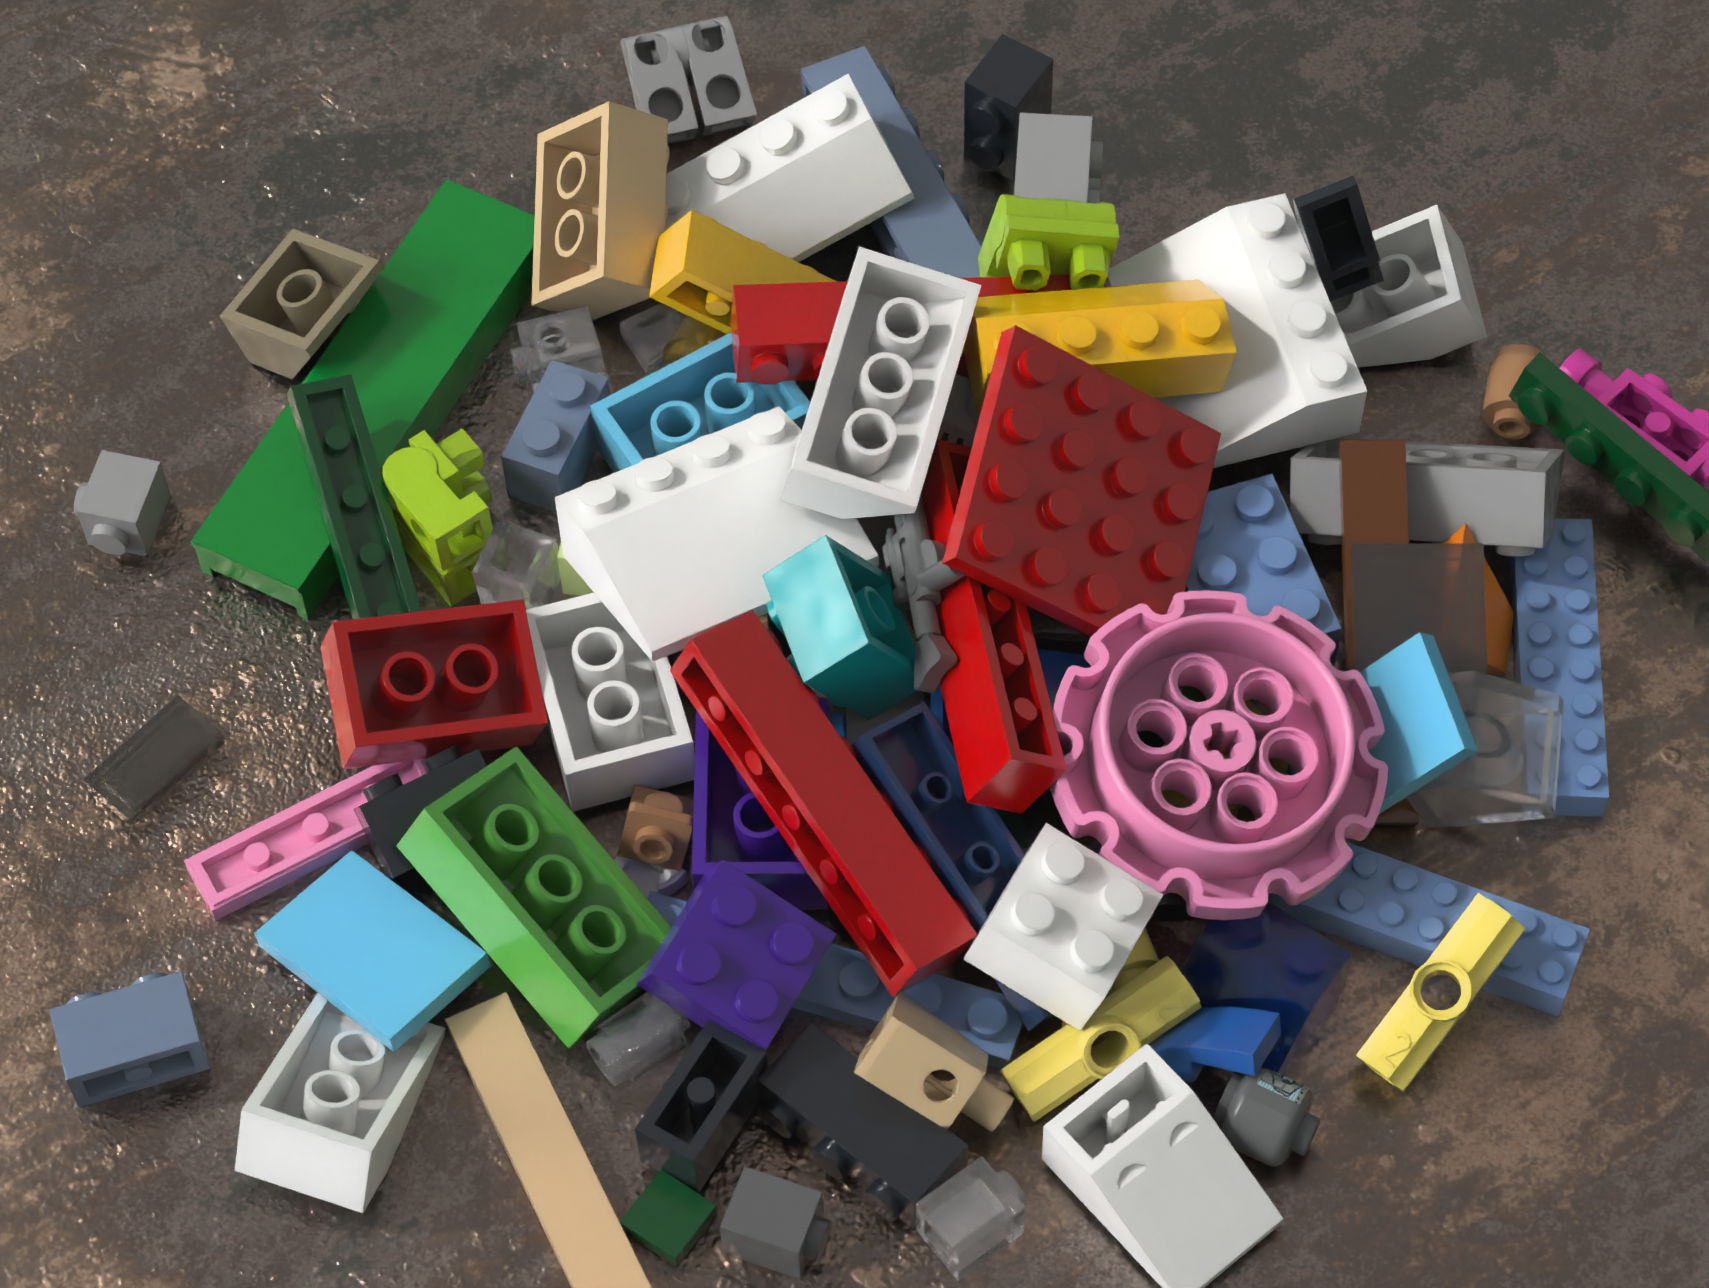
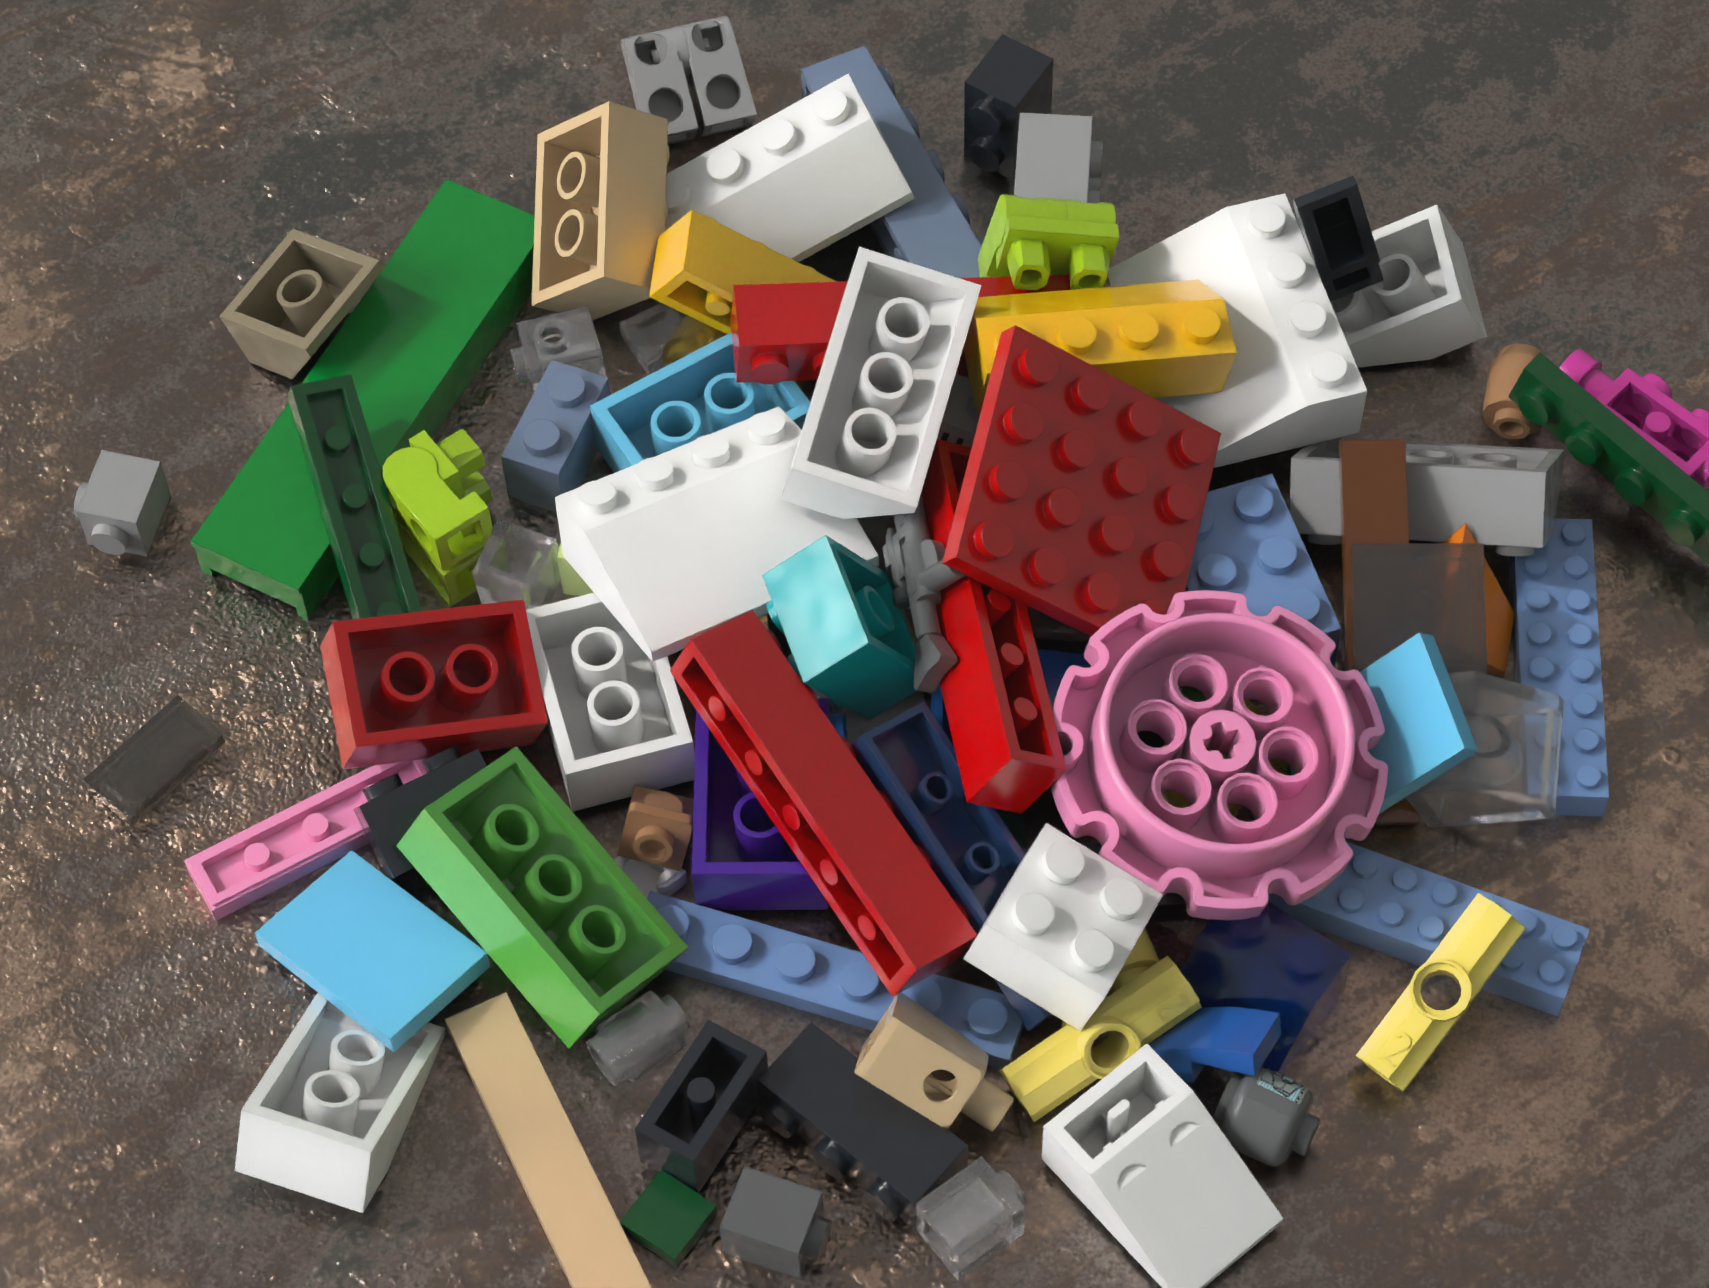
(129, 1038): sand blue brick -> none
(736, 956): dark purple brick -> none

